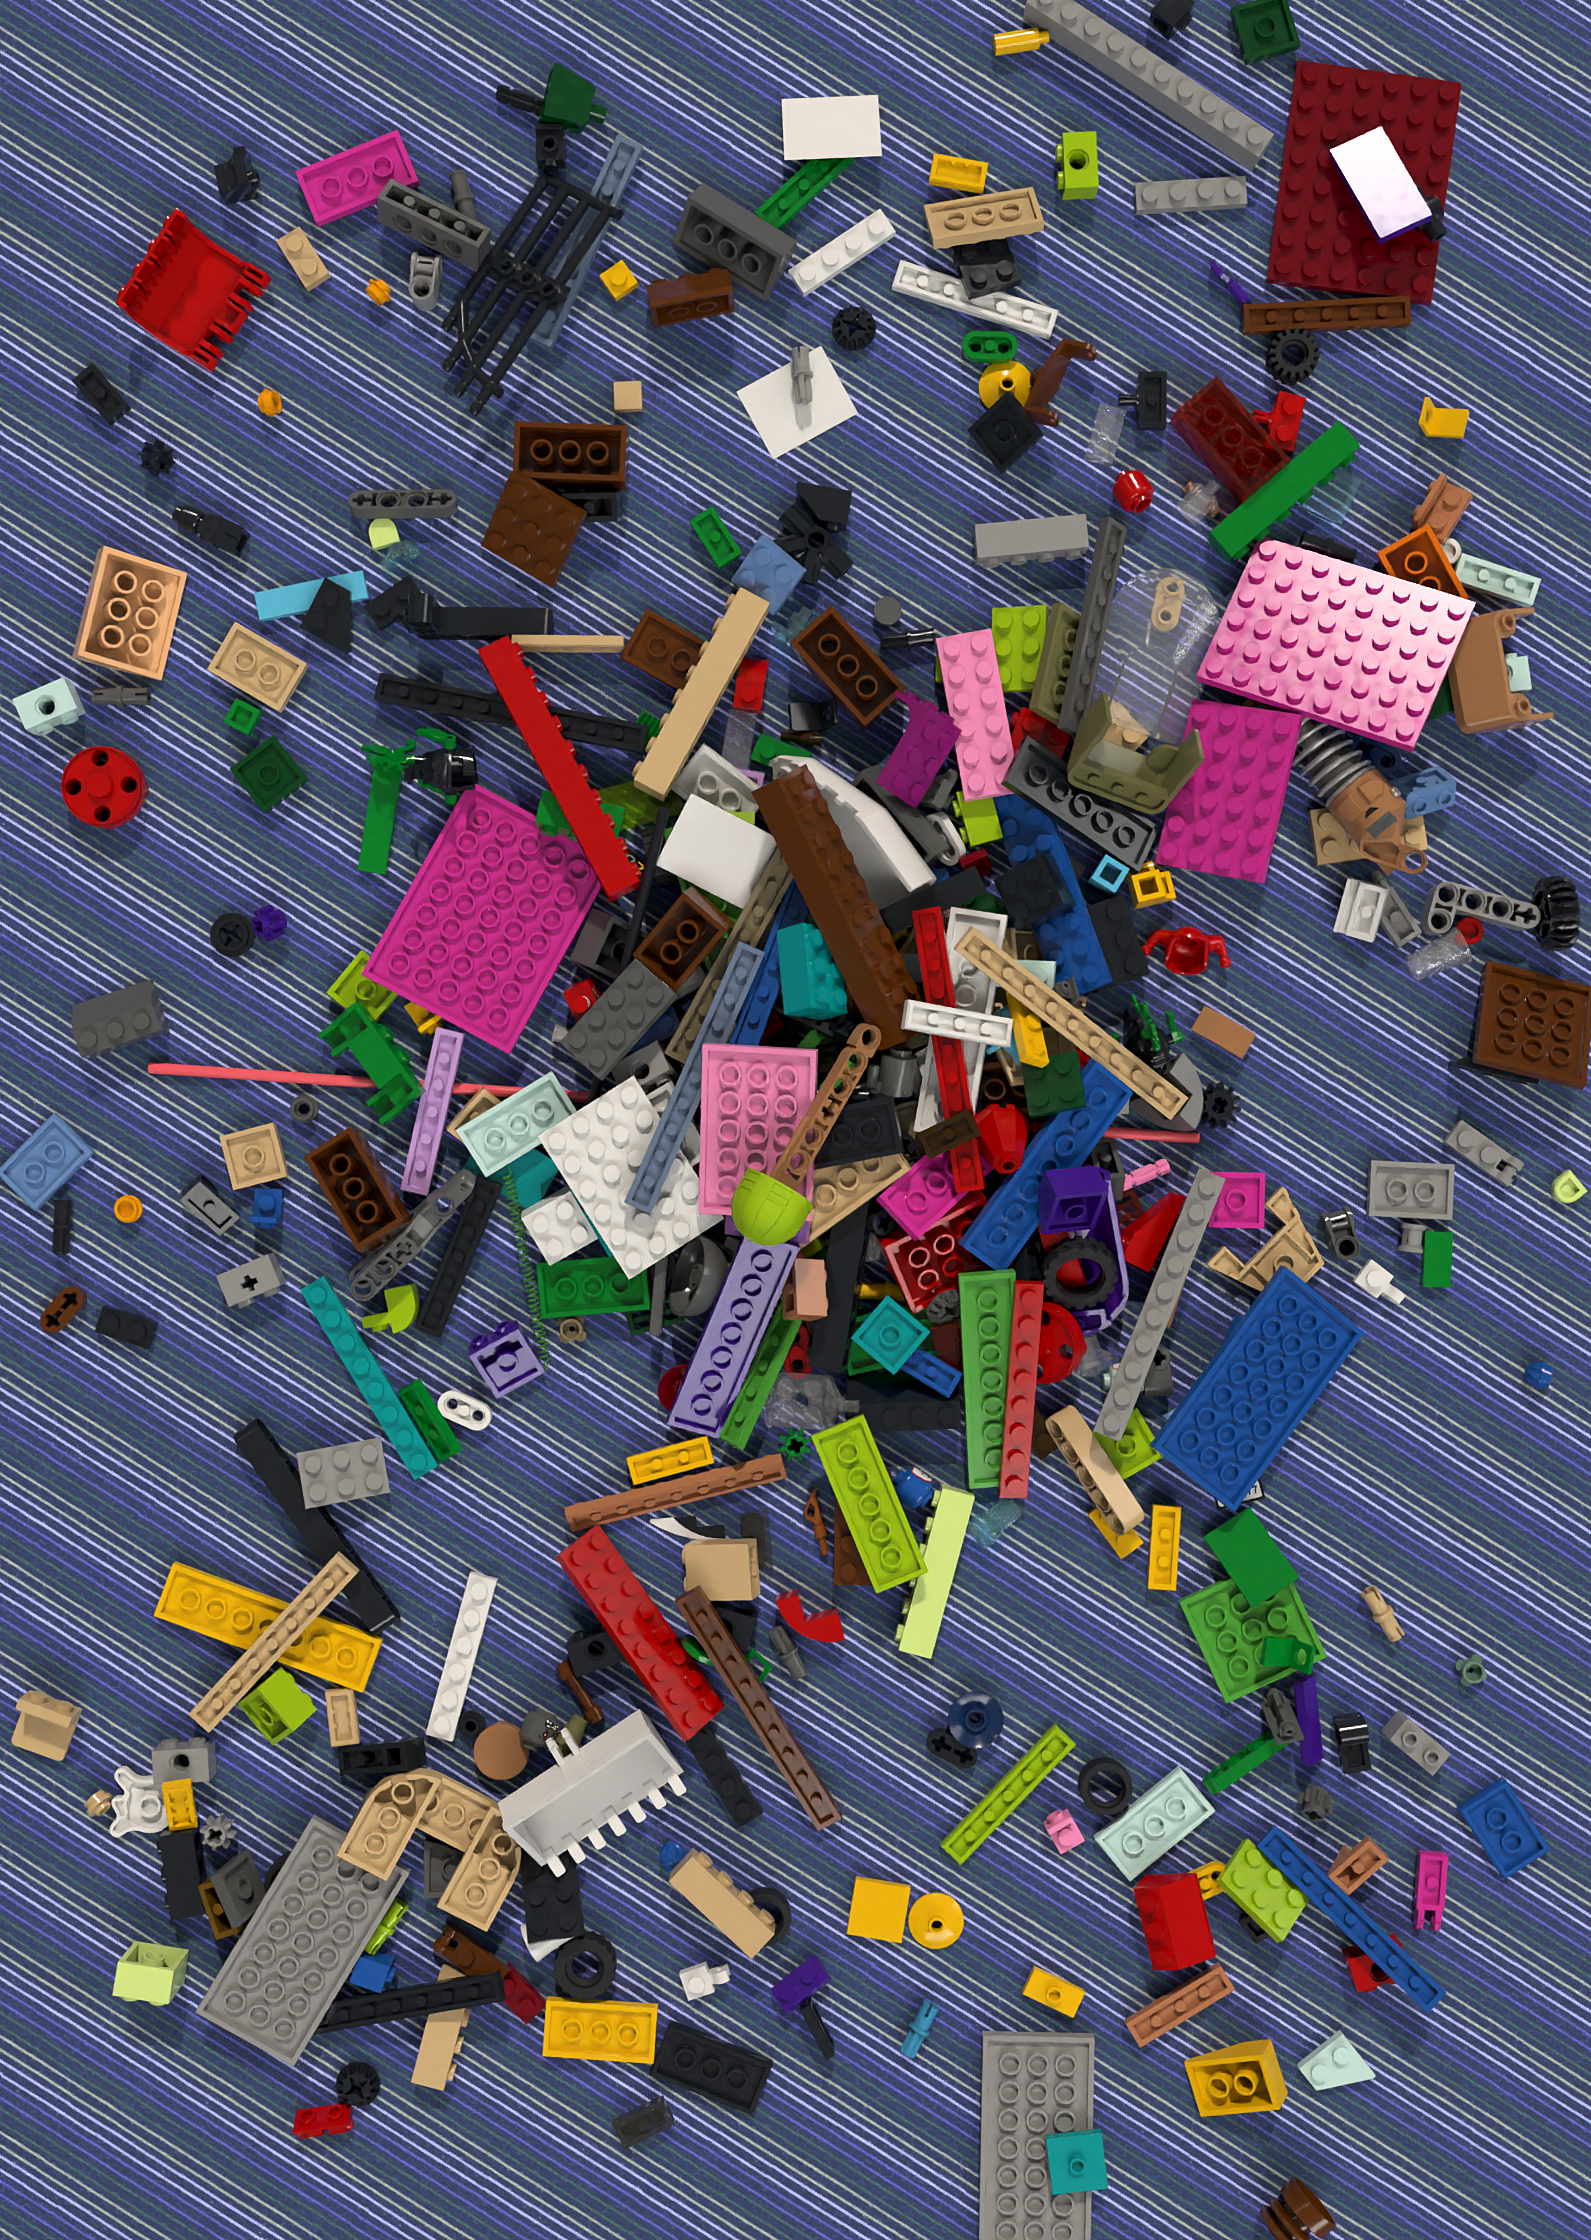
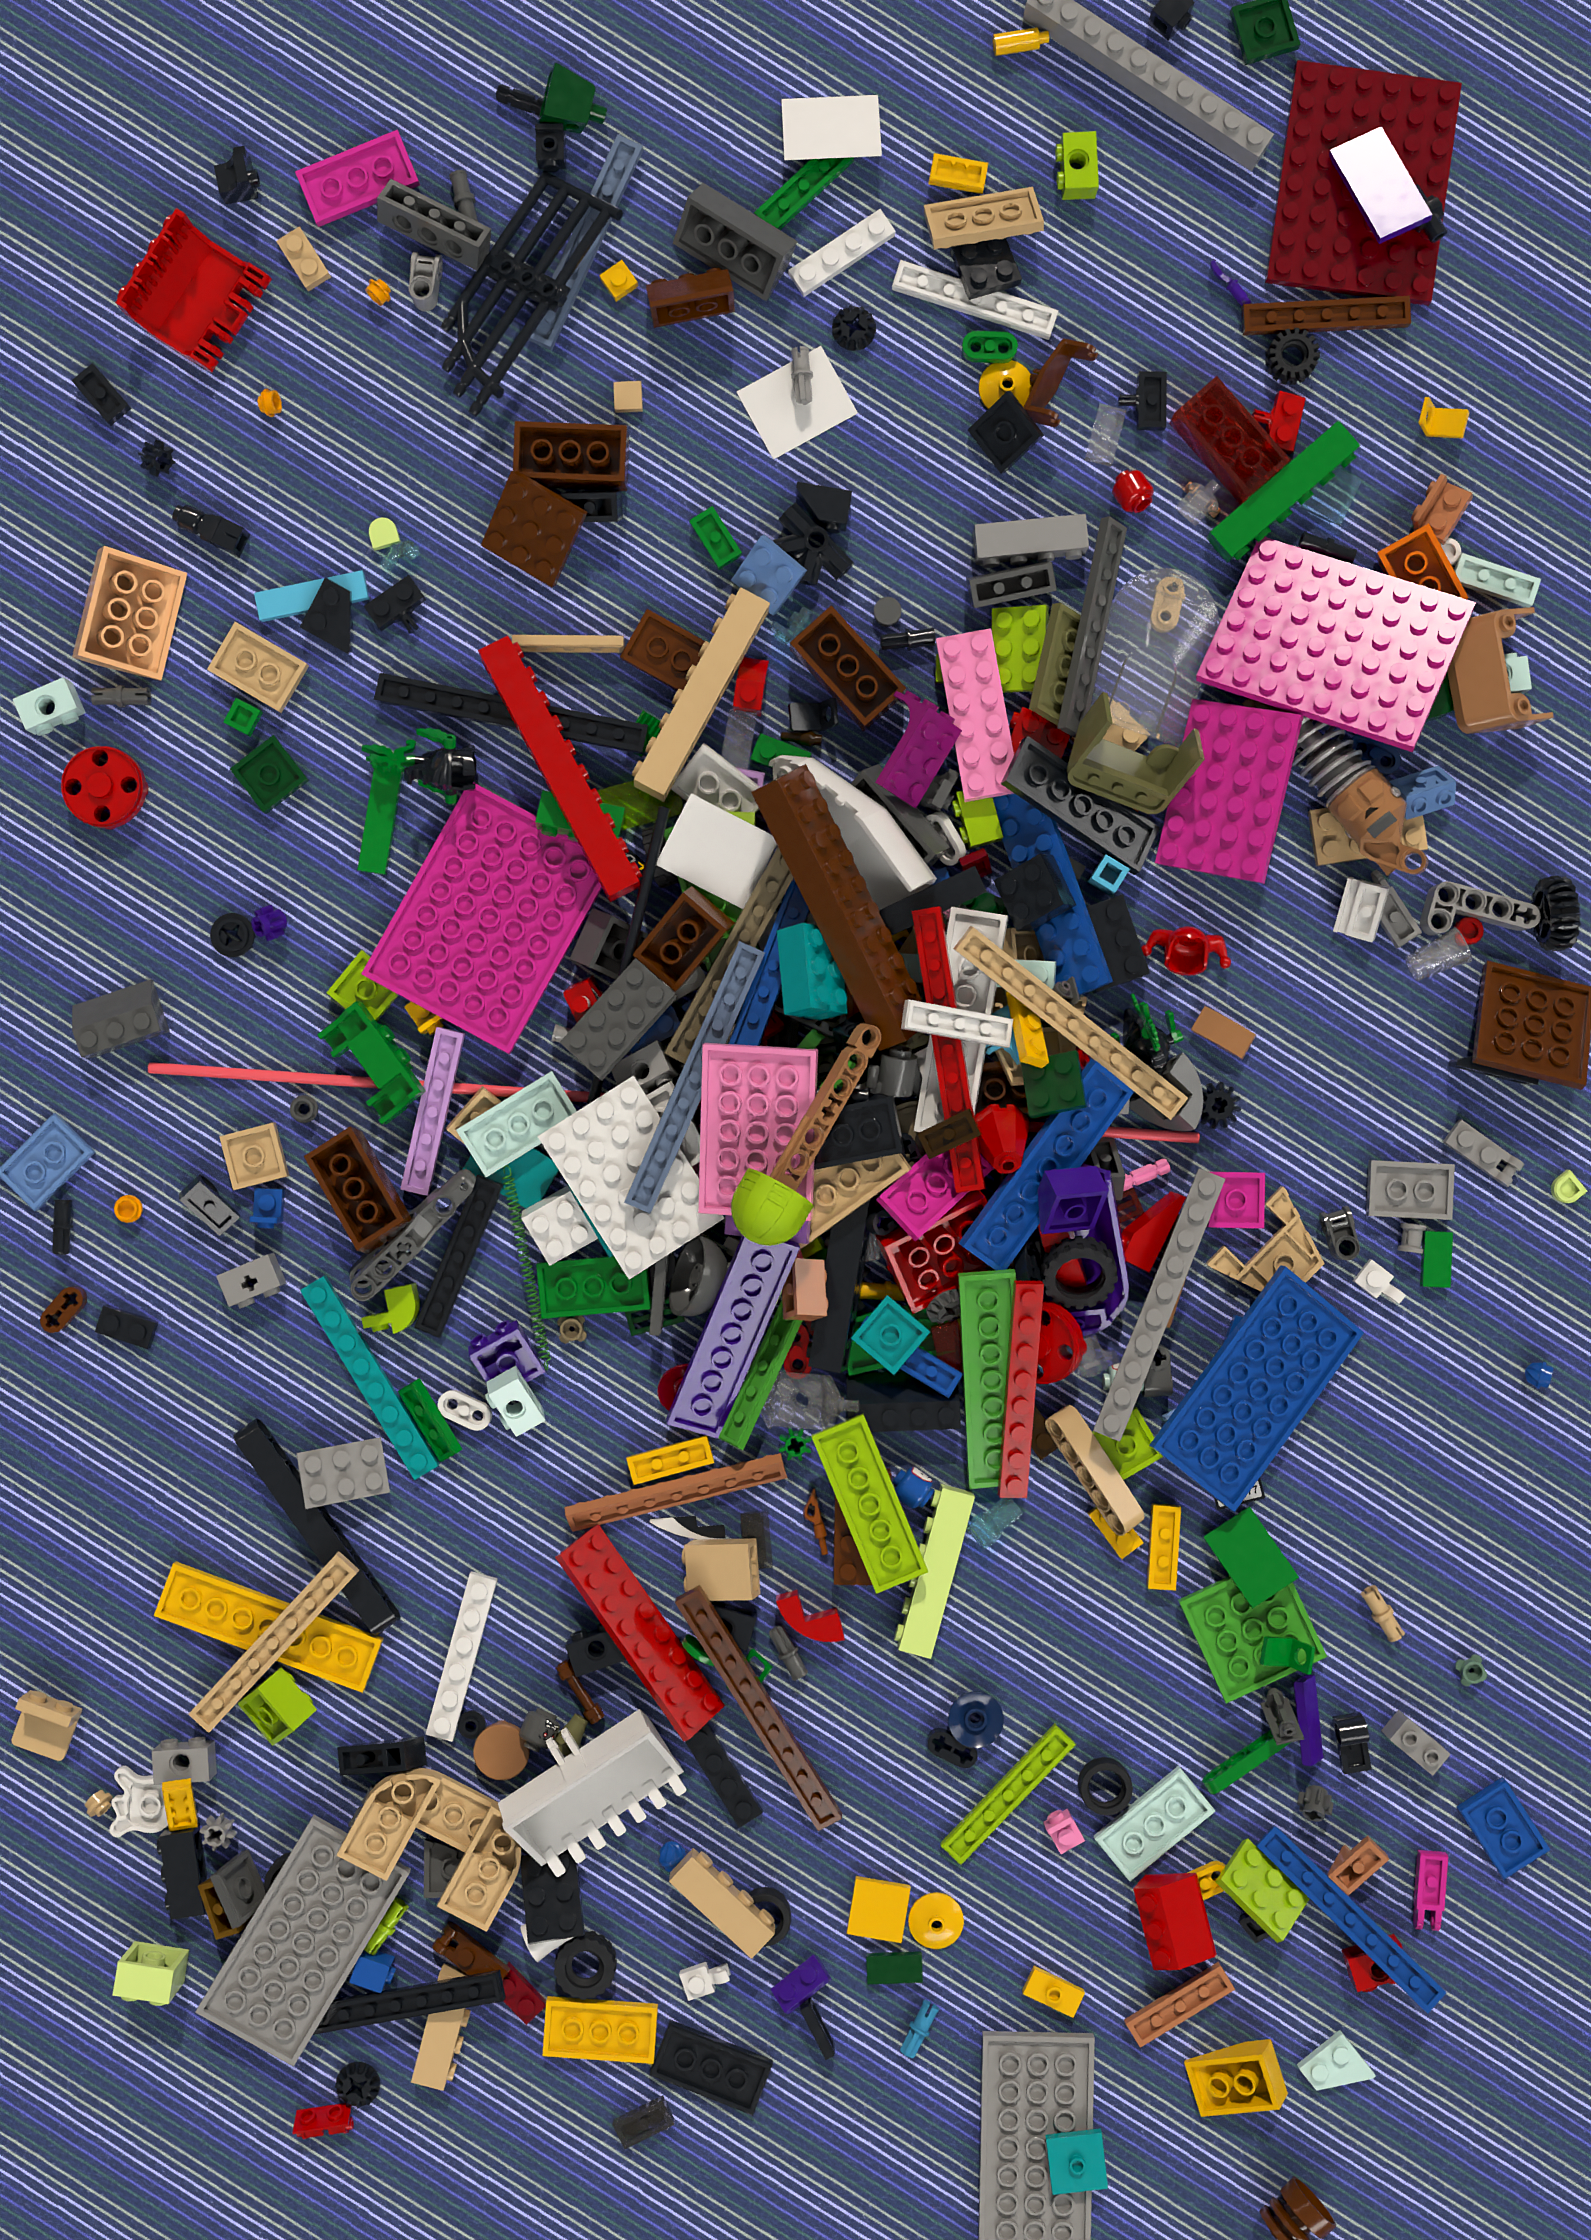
(342, 1716): tan plate -> none
(402, 507): dark grey beam -> none
(435, 622): black beam -> none
(510, 1387): none -> light aqua brick
(894, 1967): none -> dark green tile
(1011, 584): none -> dark grey brick
(1150, 886): yellow brick -> none
(1190, 195): light grey plate -> none

